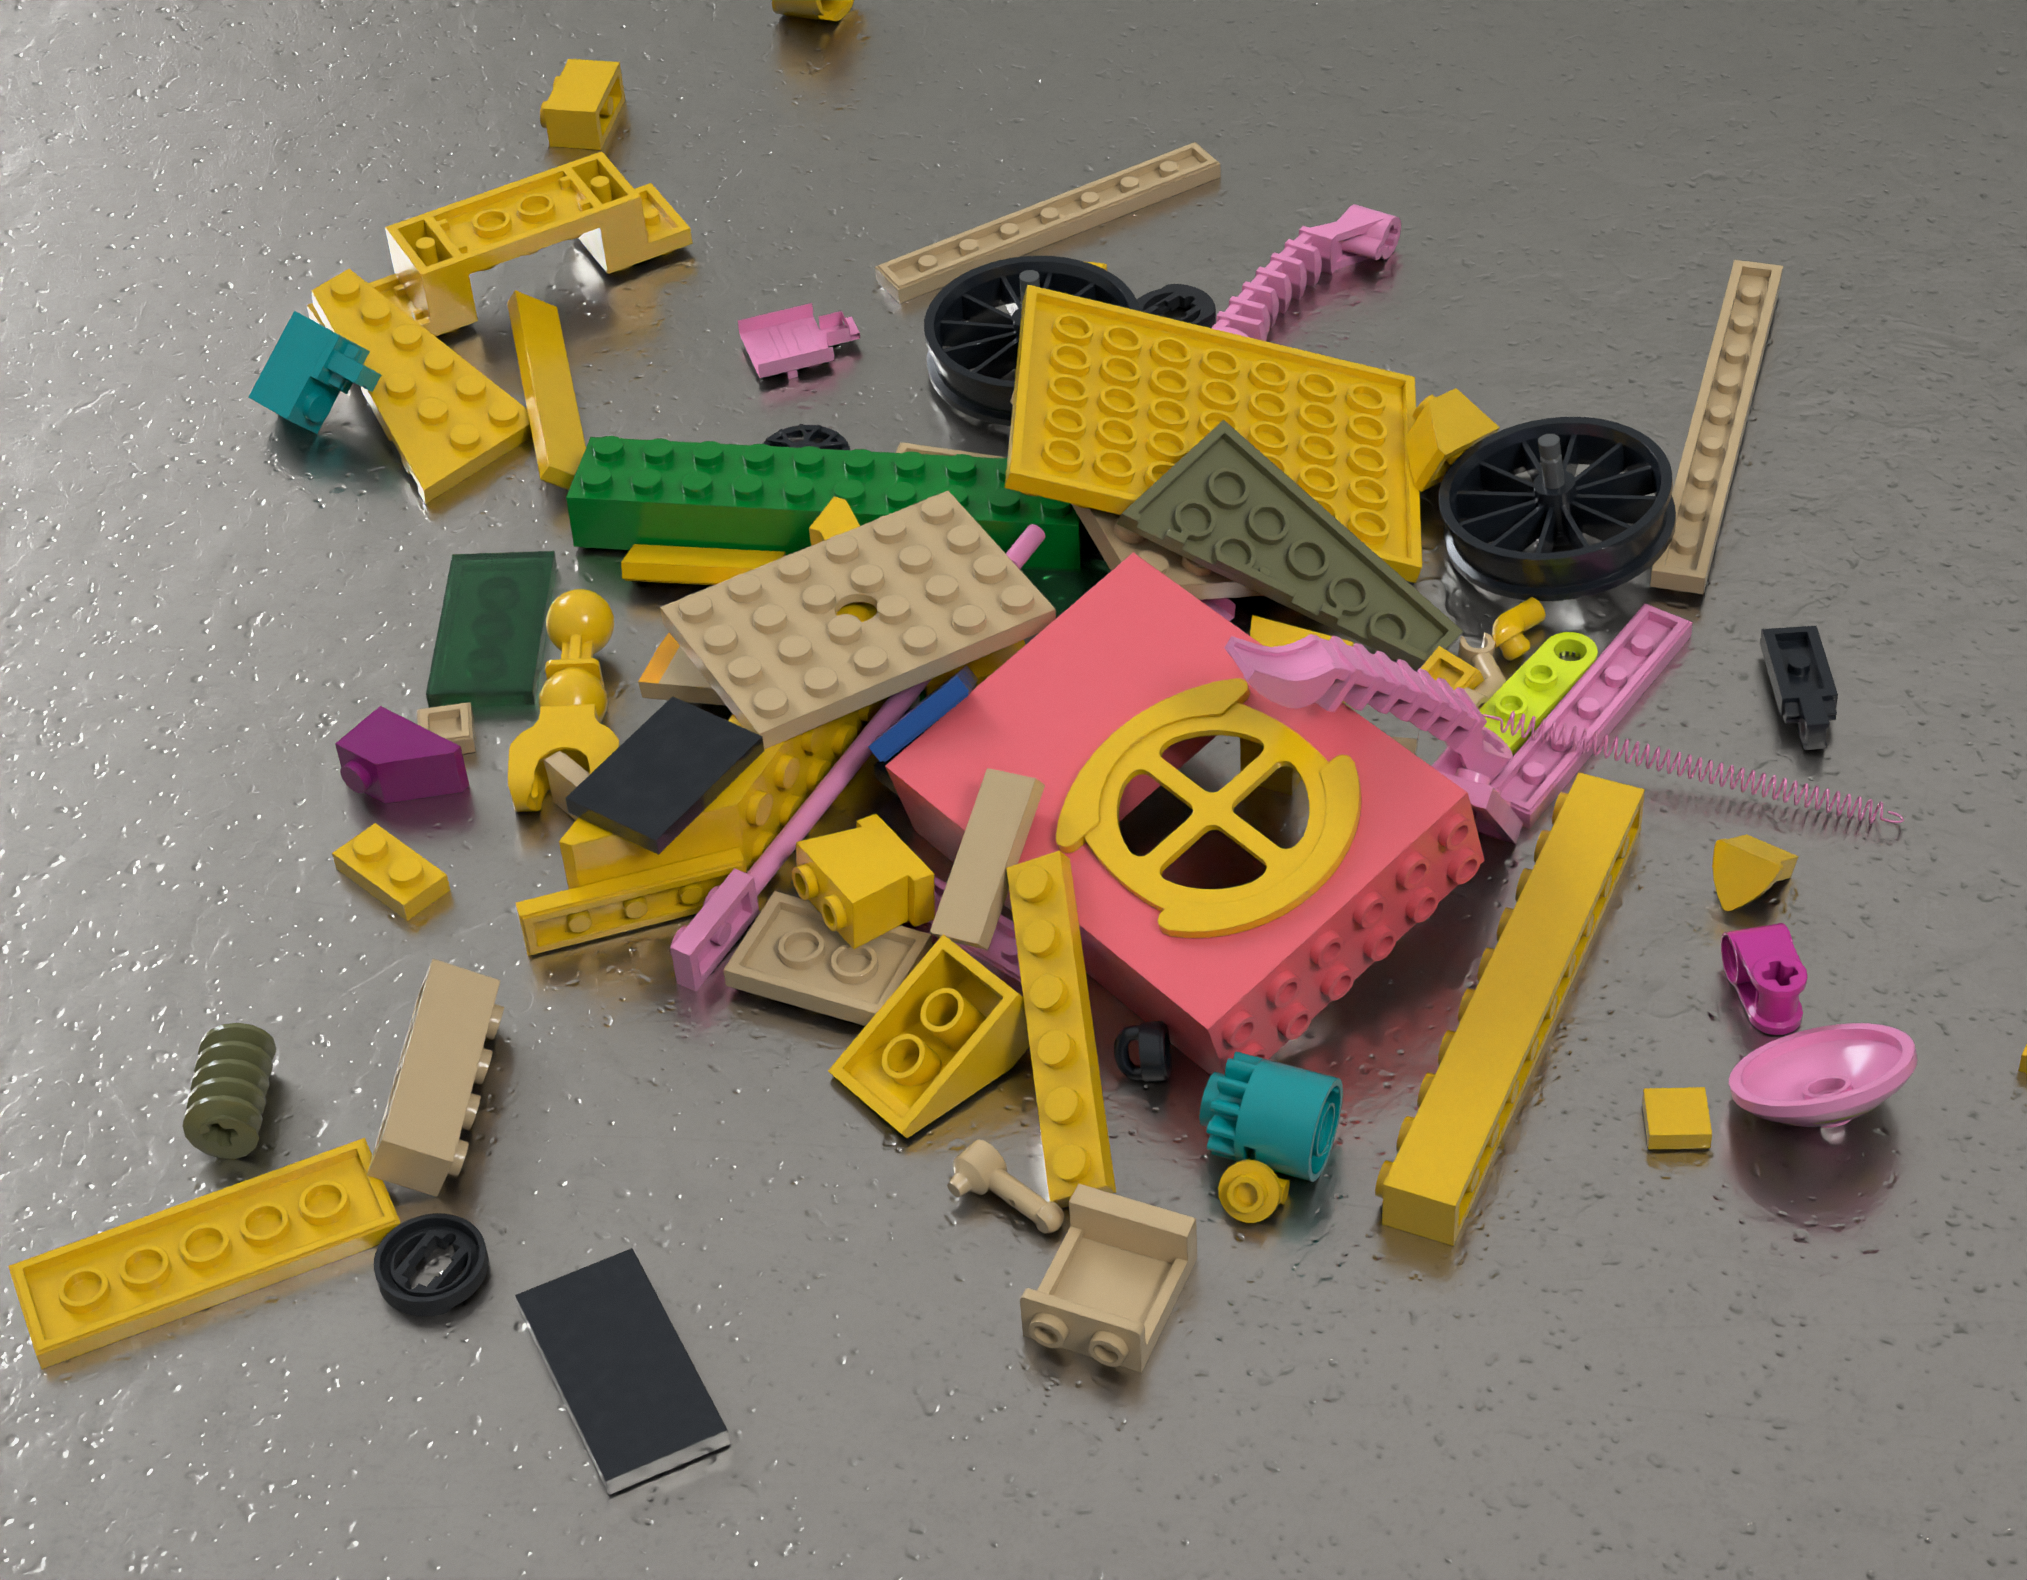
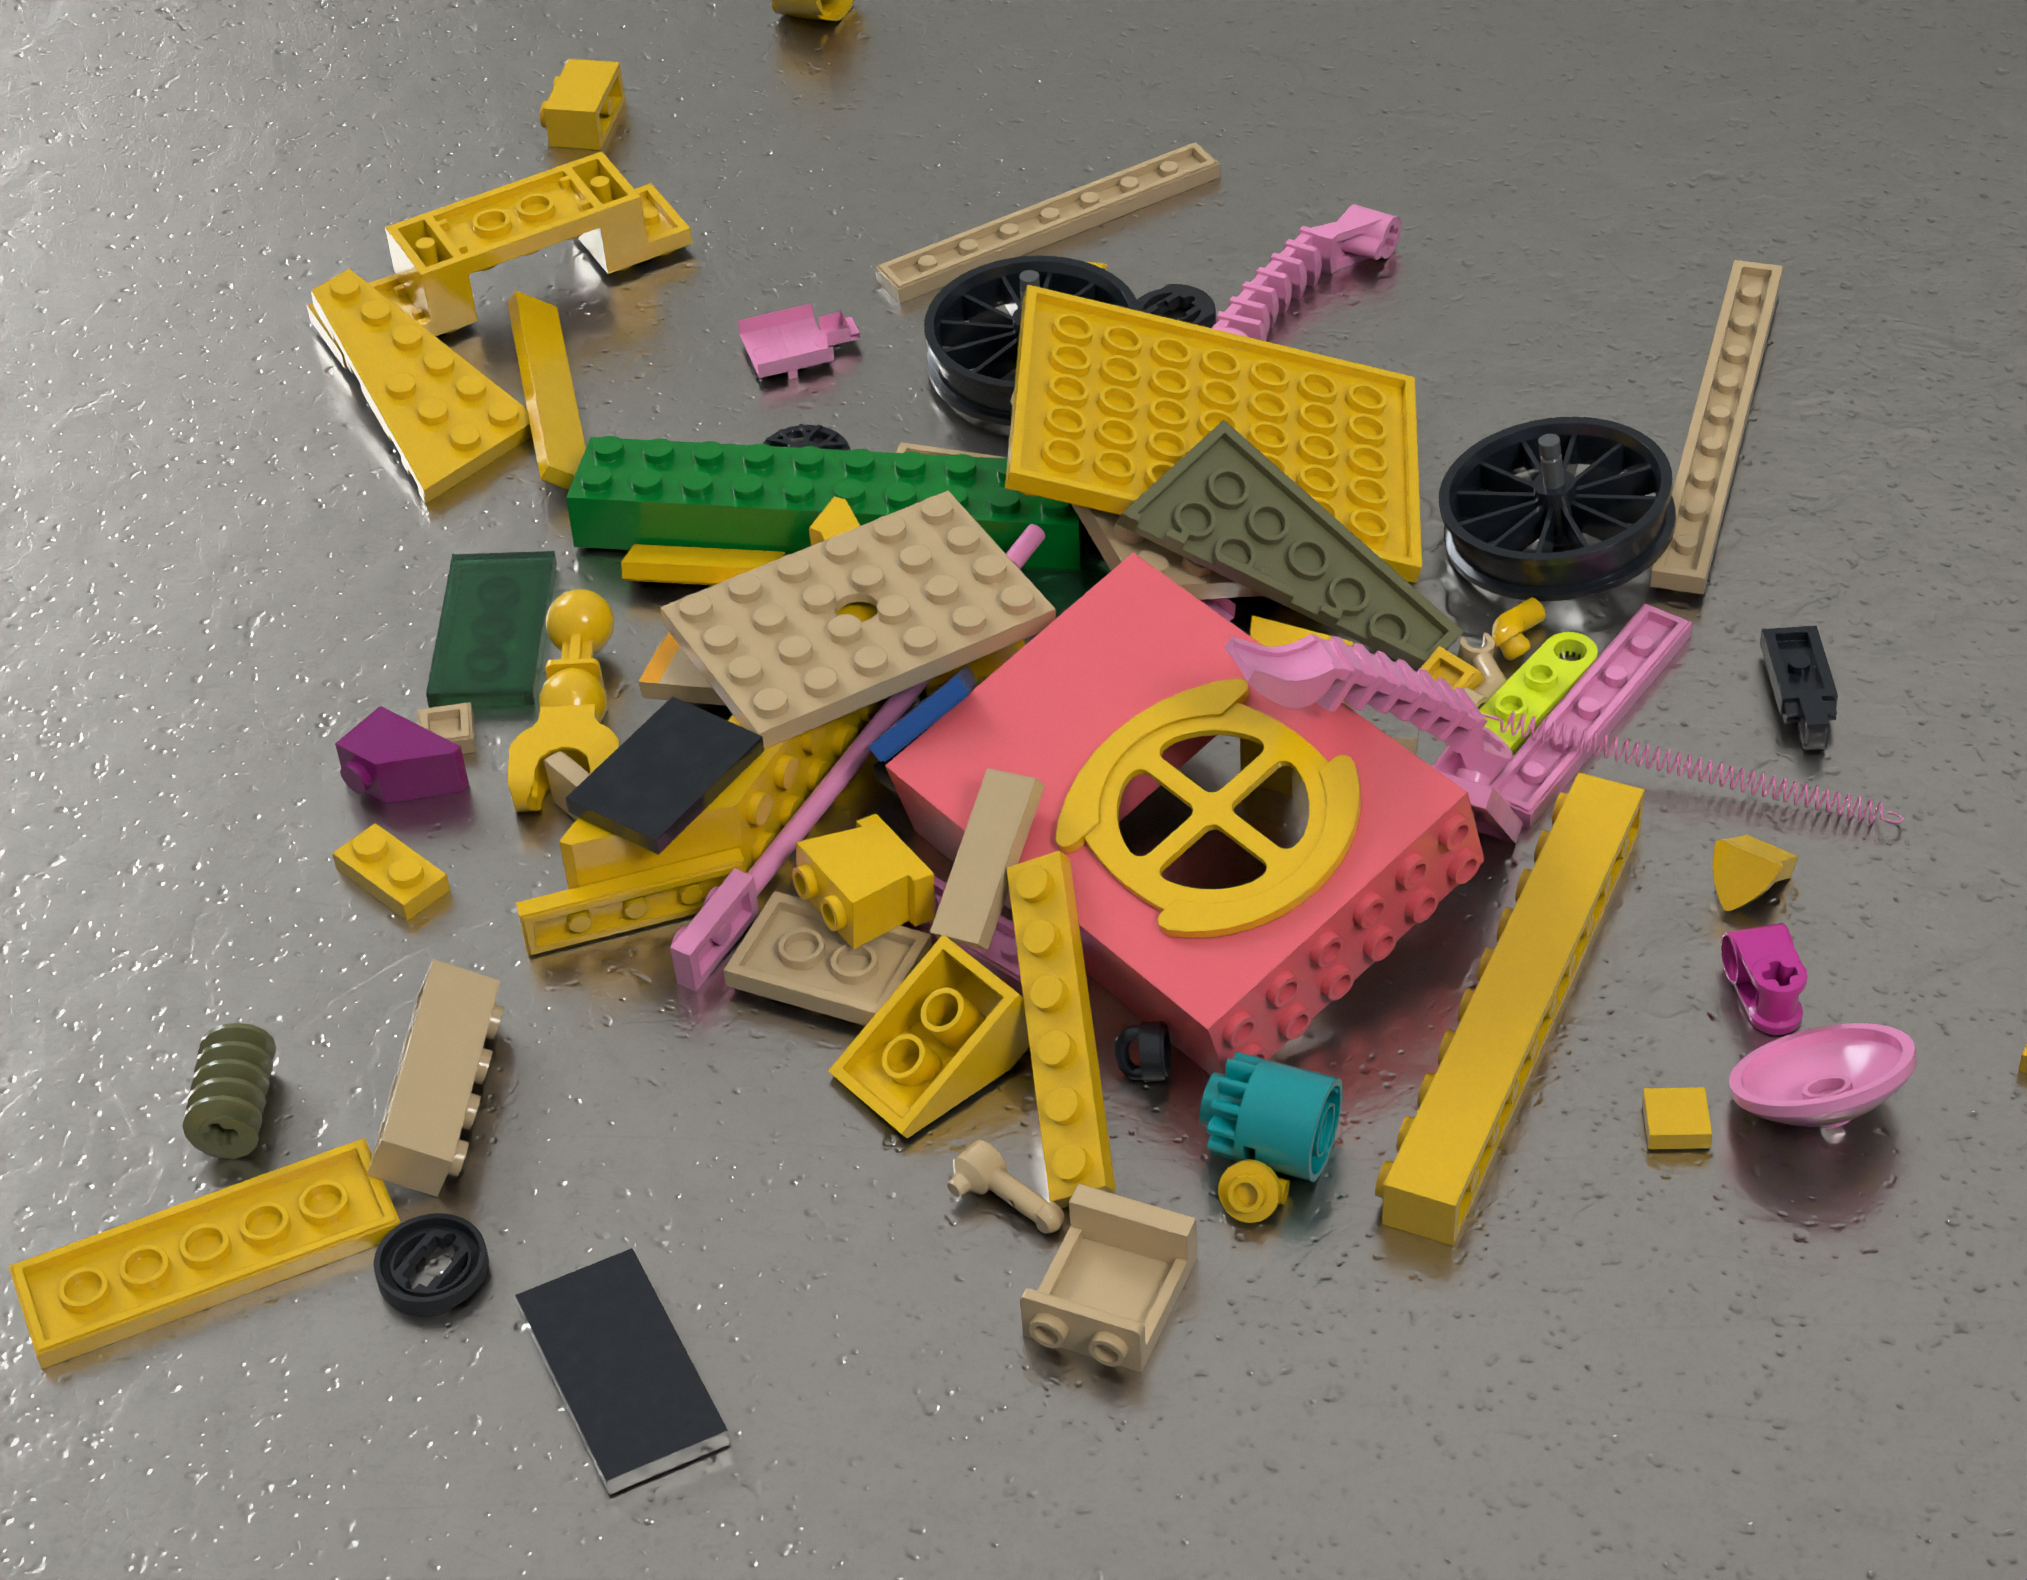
(310, 371): teal hinge -> none
(1442, 433): yellow slope -> none

